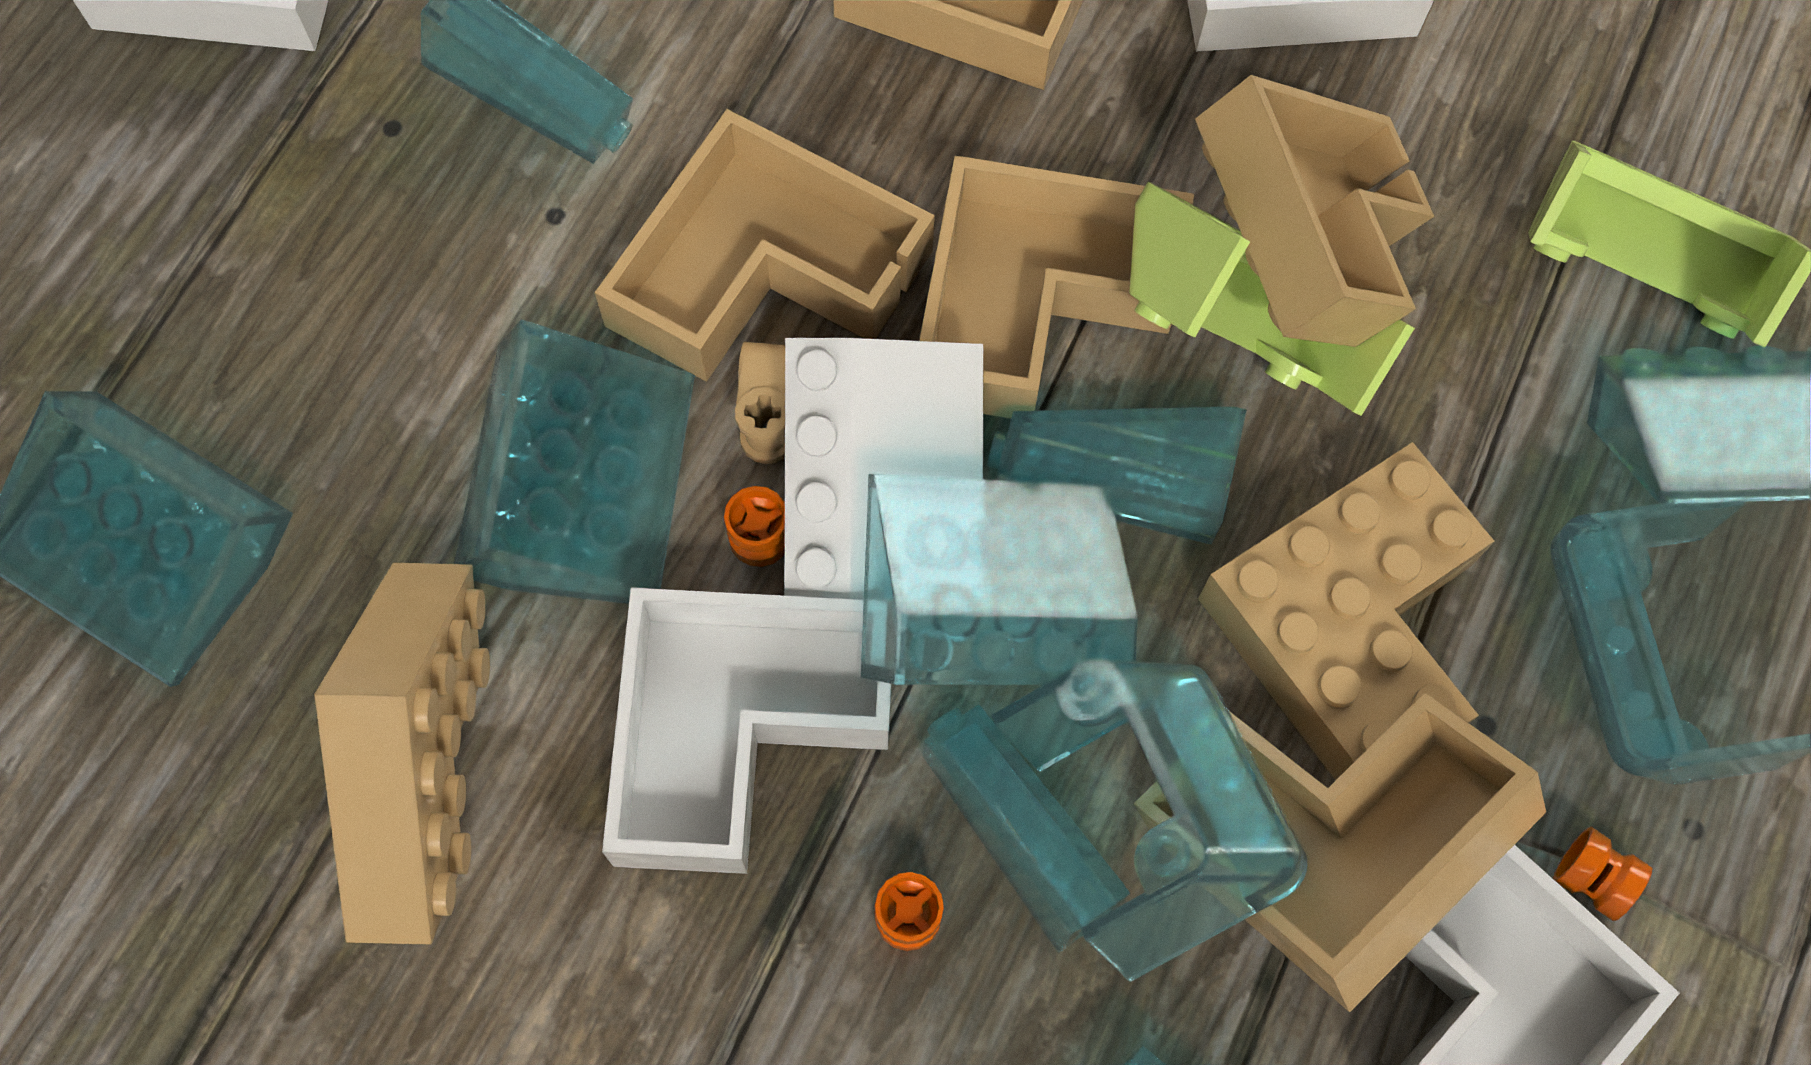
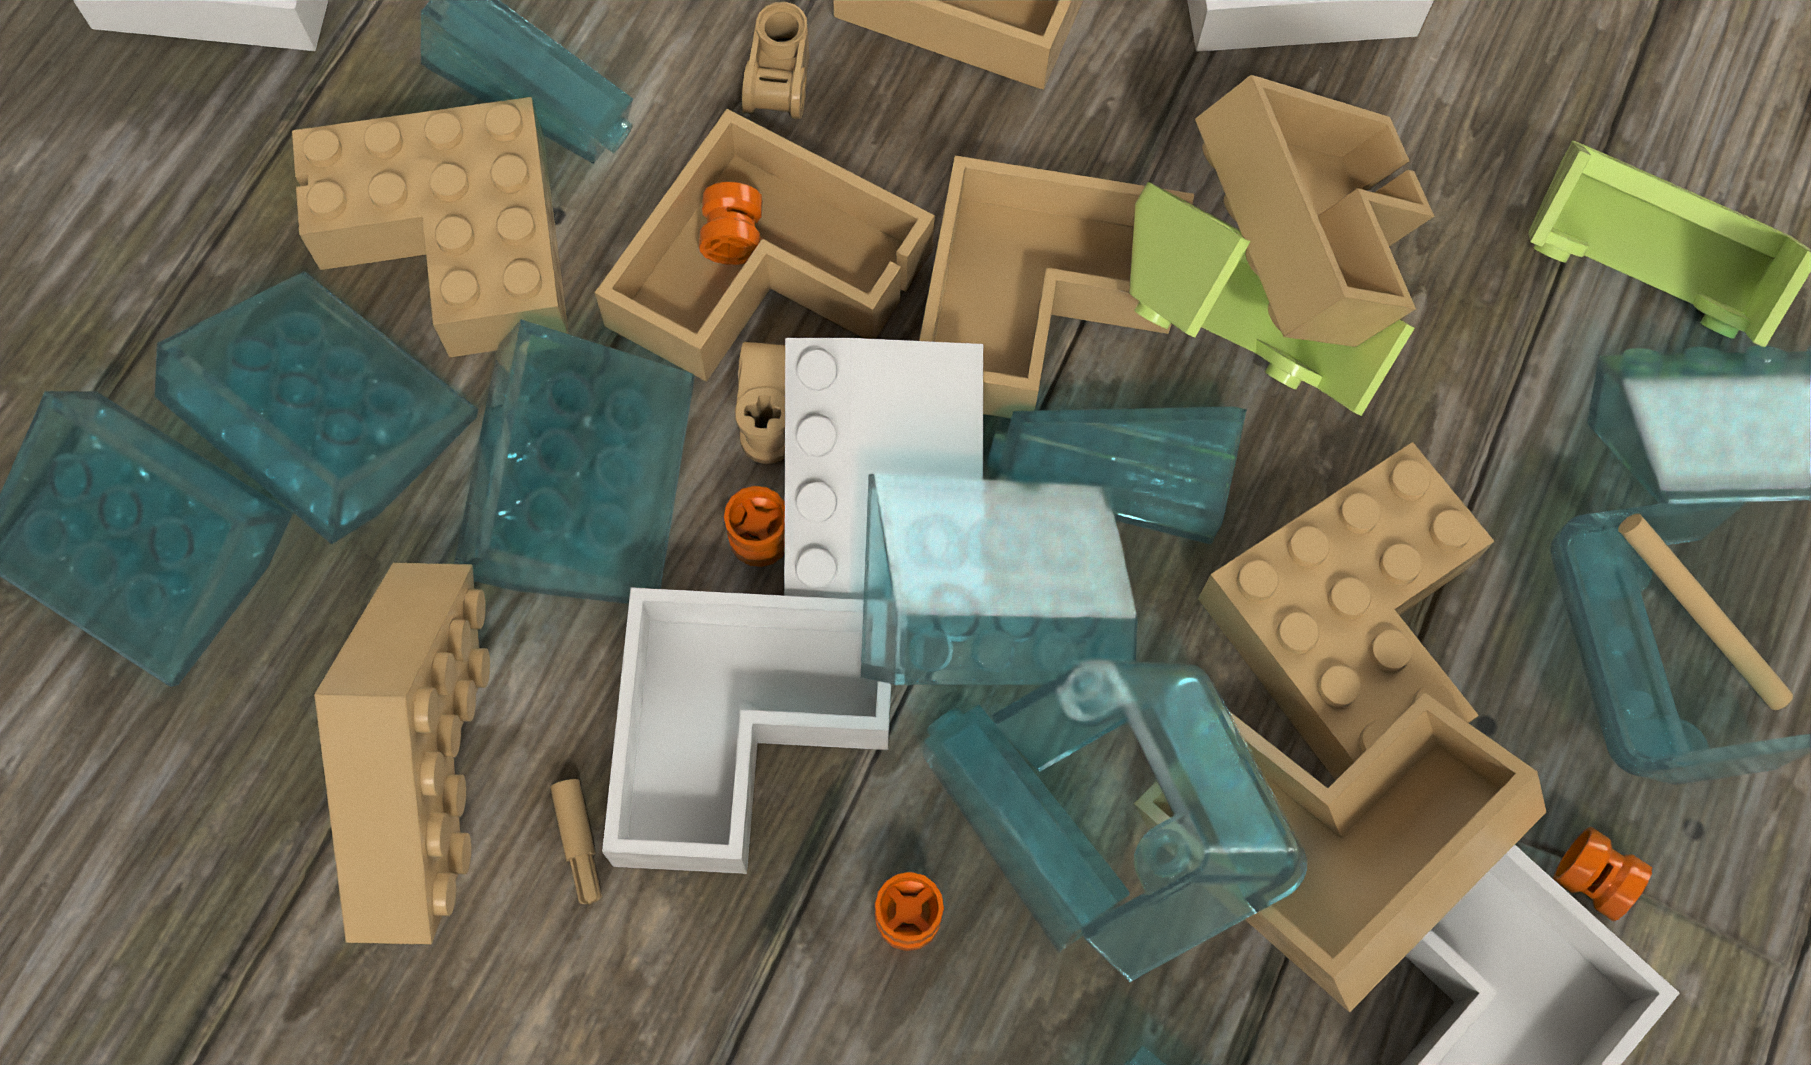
(310, 402): none -> clear light blue slope
(445, 186): none -> tan piece
(576, 838): none -> tan pin
(731, 220): none -> orange wheel
(777, 70): none -> tan piece
(1705, 611): none -> tan bar

